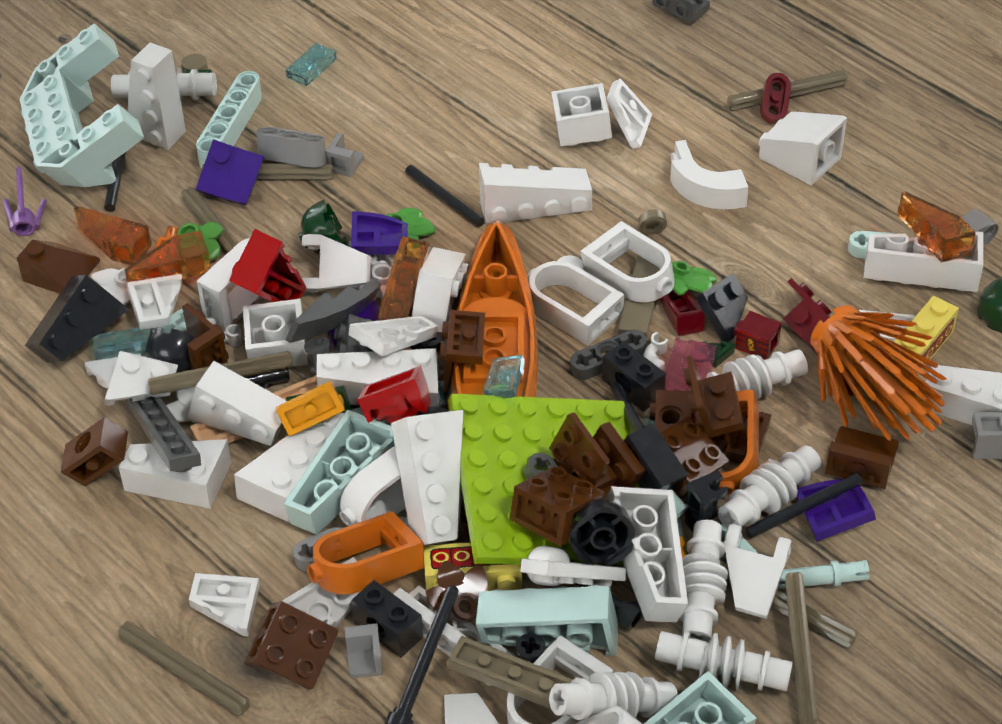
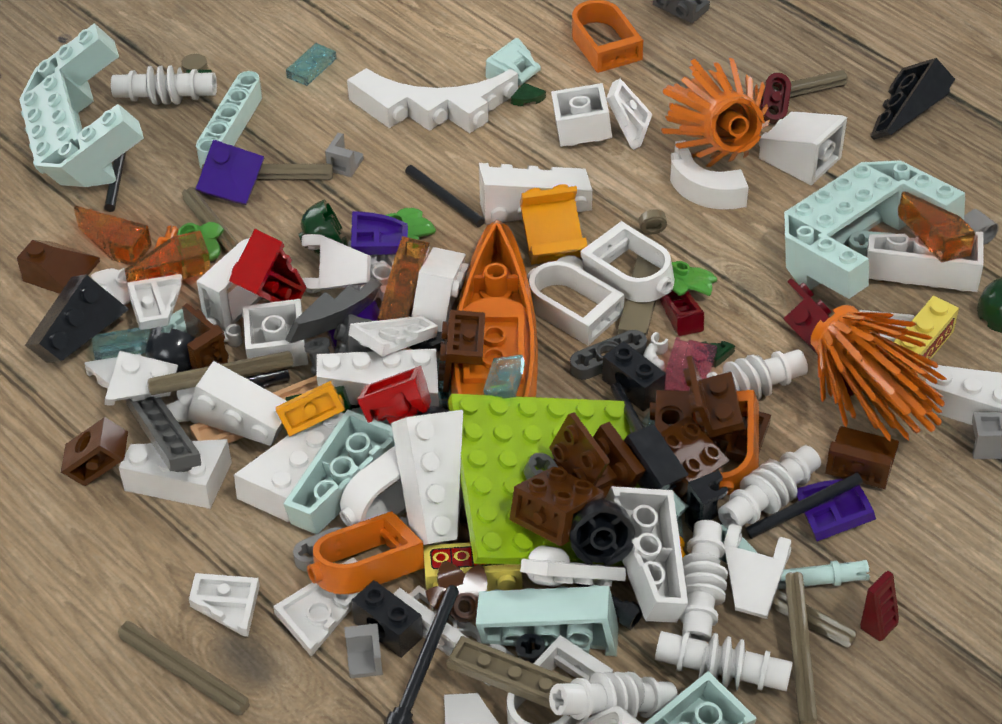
(23, 220): medium lavender plant -> none
(156, 96): white wedge -> none
(291, 146): light grey beam -> none
(292, 644): reddish brown bracket -> none
(429, 106): none -> white arch
(514, 57): none -> light aqua piece
(527, 94): none -> dark green tile
(551, 223): none -> light orange panel
(612, 54): none -> orange window
(724, 306): black wing -> none
(726, 118): none -> orange plant
(757, 335): dark red brick -> none
(854, 202): none -> light aqua wedge
(880, 608): none -> dark red slope
(911, 94): none -> black wedge

